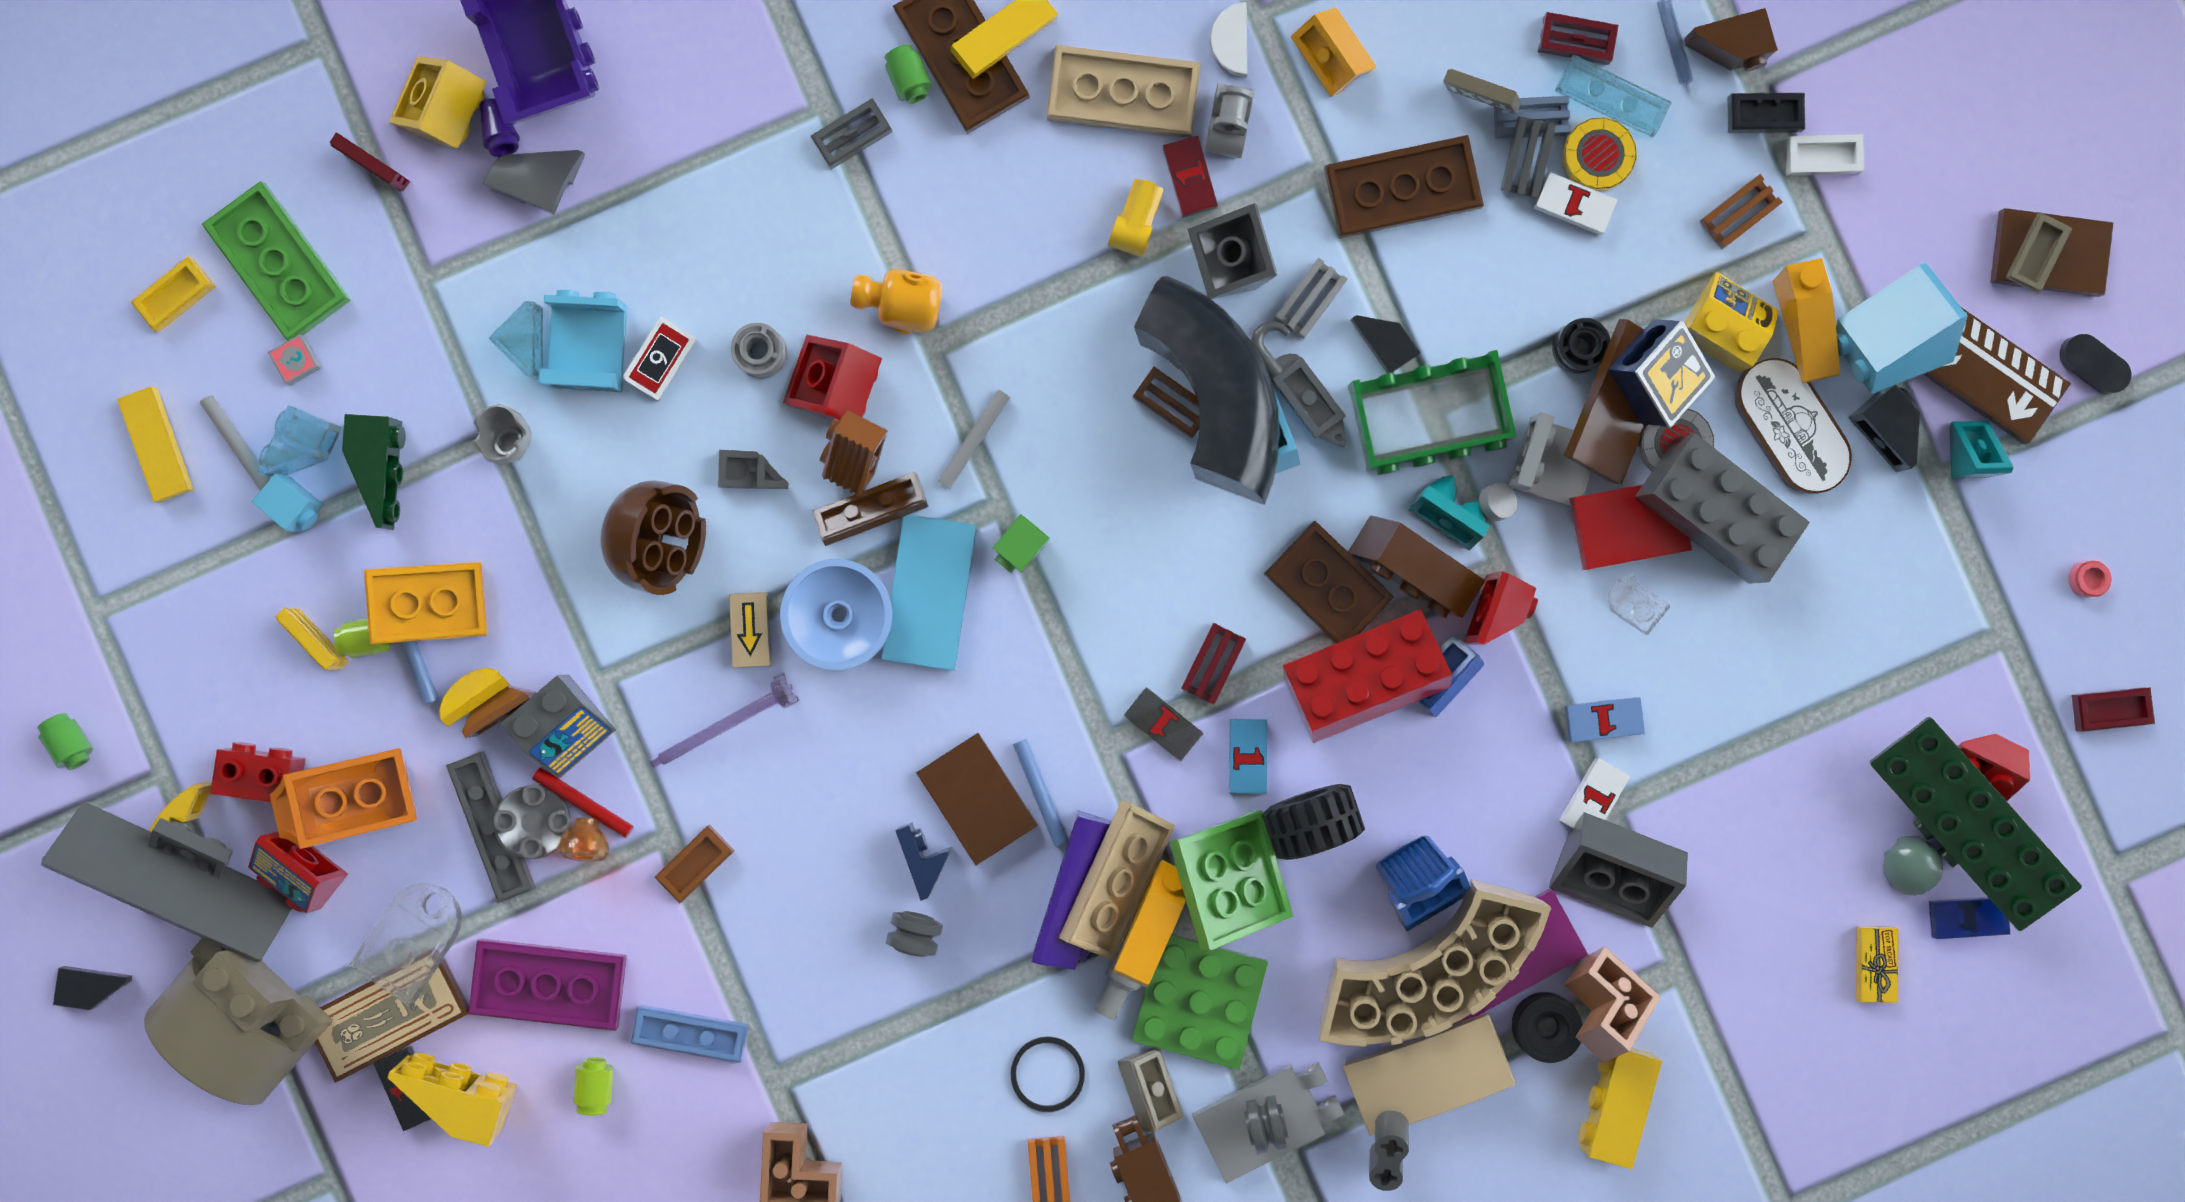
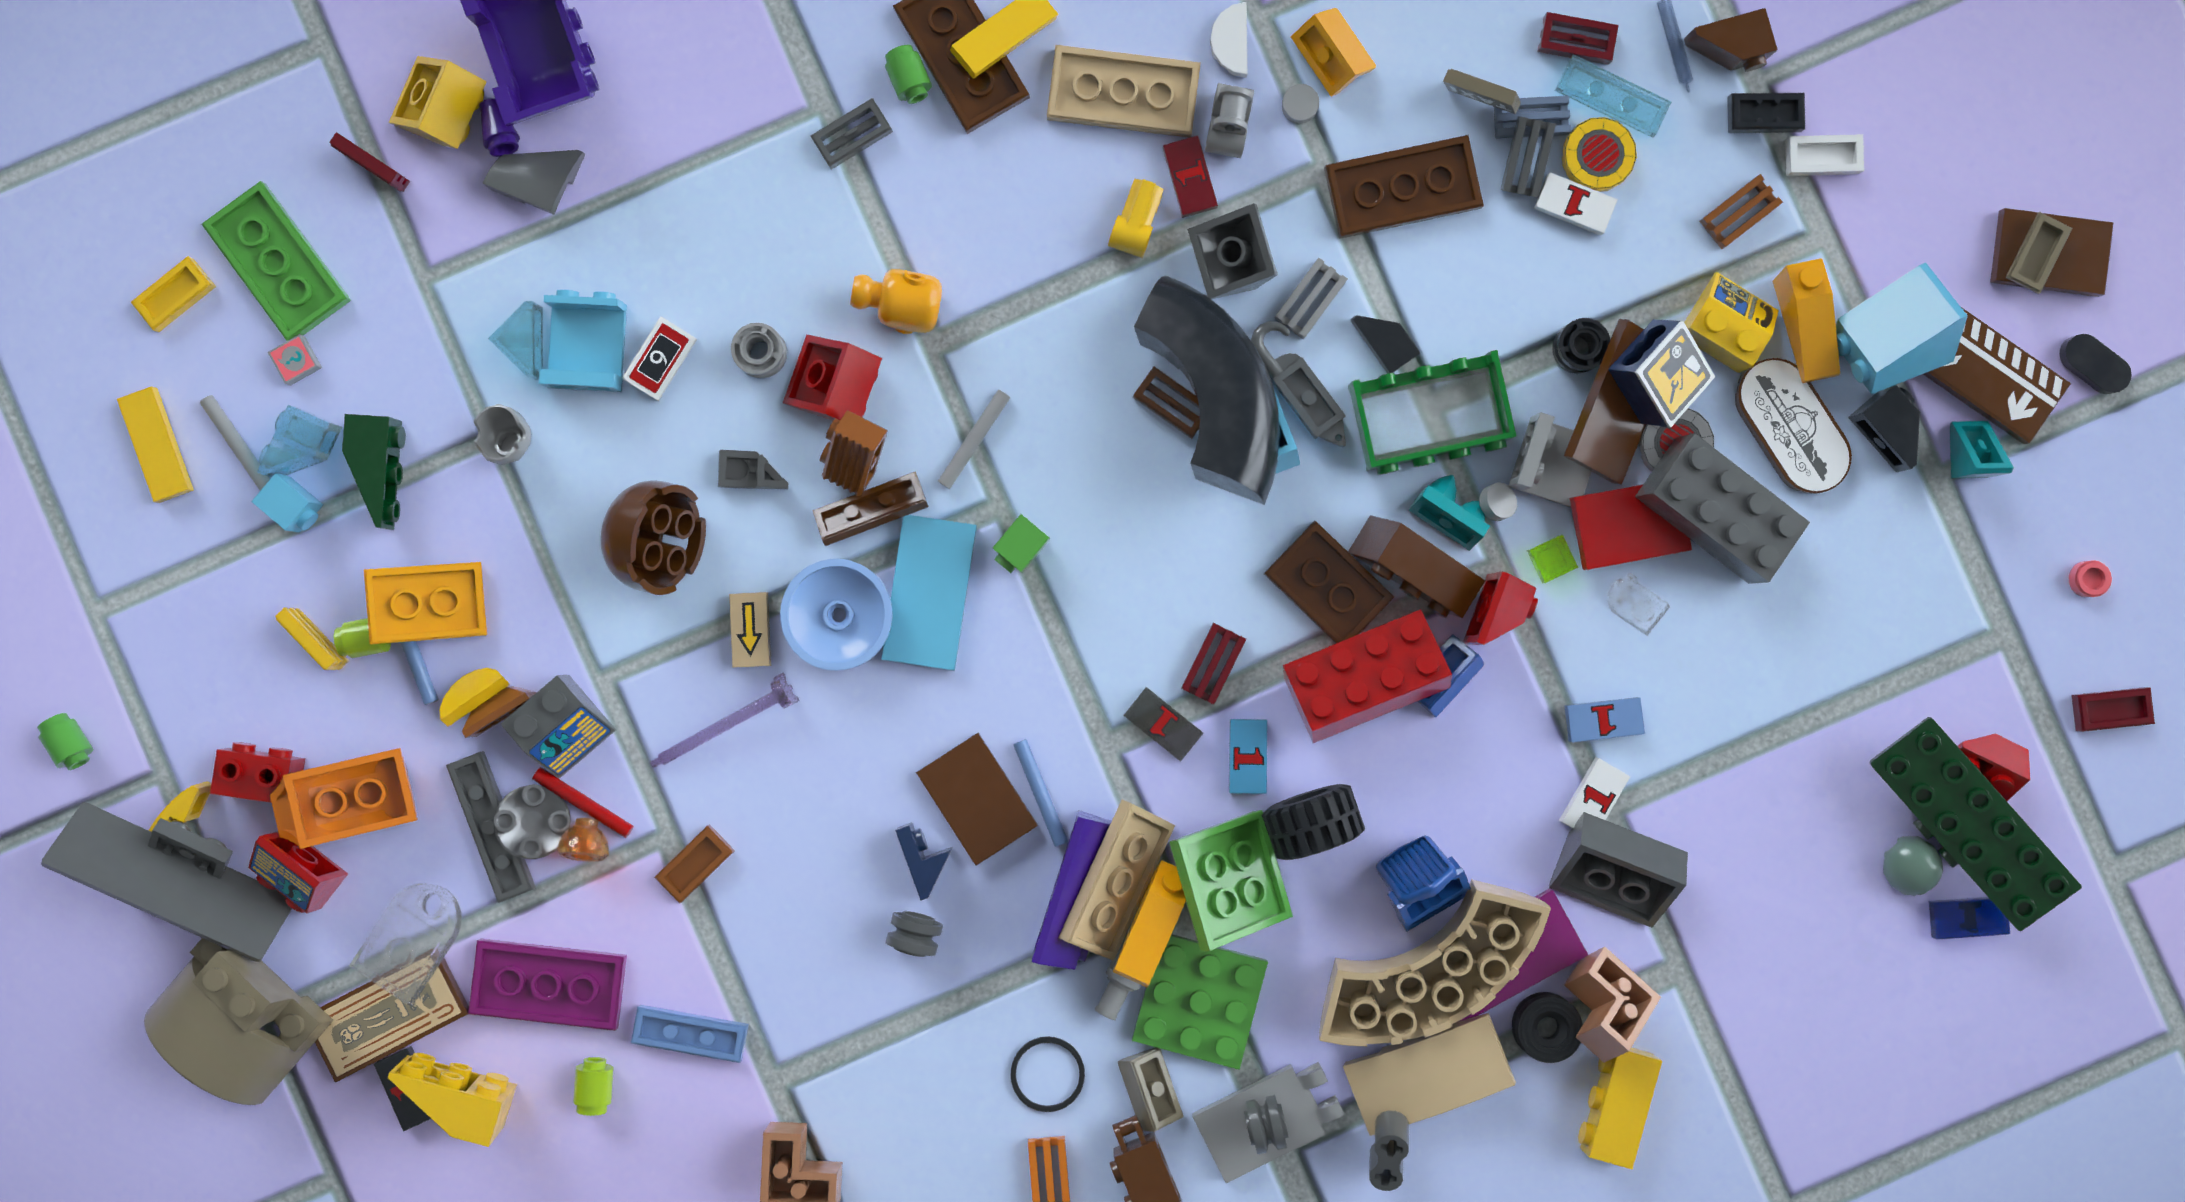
(86, 987): black tile -> none
(1300, 103): none -> light grey tile
(1552, 558): none -> clear neon green tile
(1877, 964): yellow tile -> none

